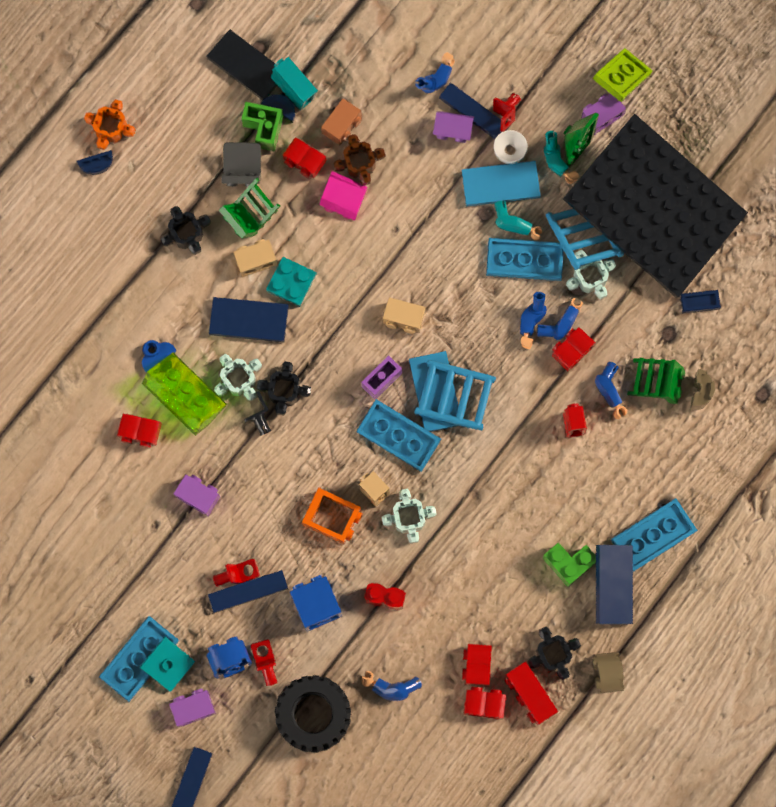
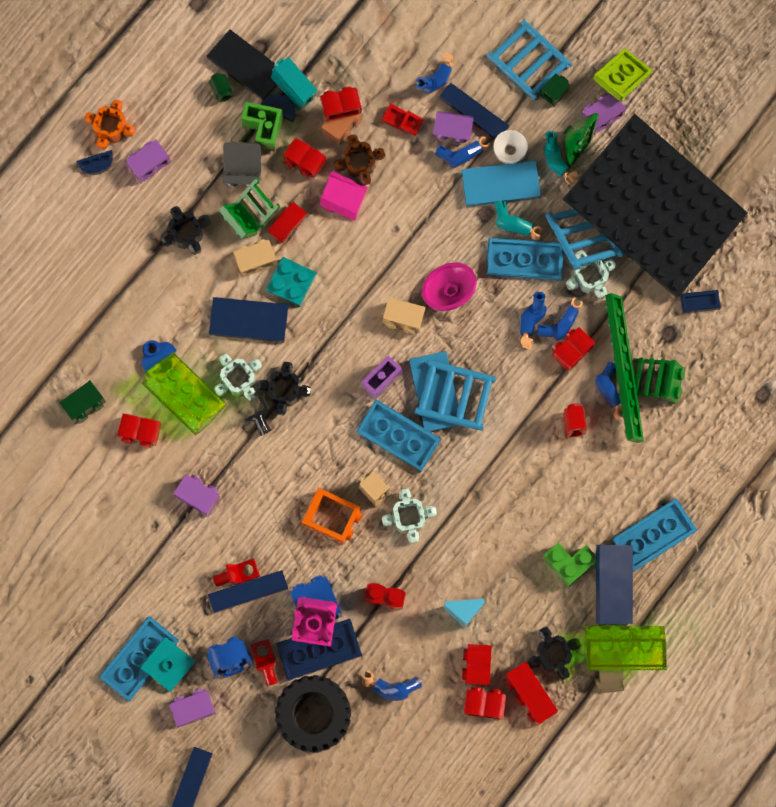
(83, 402): none -> dark green brick
(148, 160): none -> medium lavender brick
(220, 87): none -> dark green brick
(287, 221): none -> red slope
(306, 658): none -> dark blue tile
(314, 621): none -> dark pink slope
(341, 103): none -> red brick
(401, 120): none -> red slope
(449, 286): none -> dark pink dish
(461, 156): none -> blue arm
(464, 610): none -> medium azure slope
(506, 109): red bracket -> none
(507, 68): none -> dark azure bar
(555, 89): none -> dark green brick
(624, 368): none -> green plate
(625, 648): none -> clear neon green slope
(705, 388): dark tan cylinder -> none

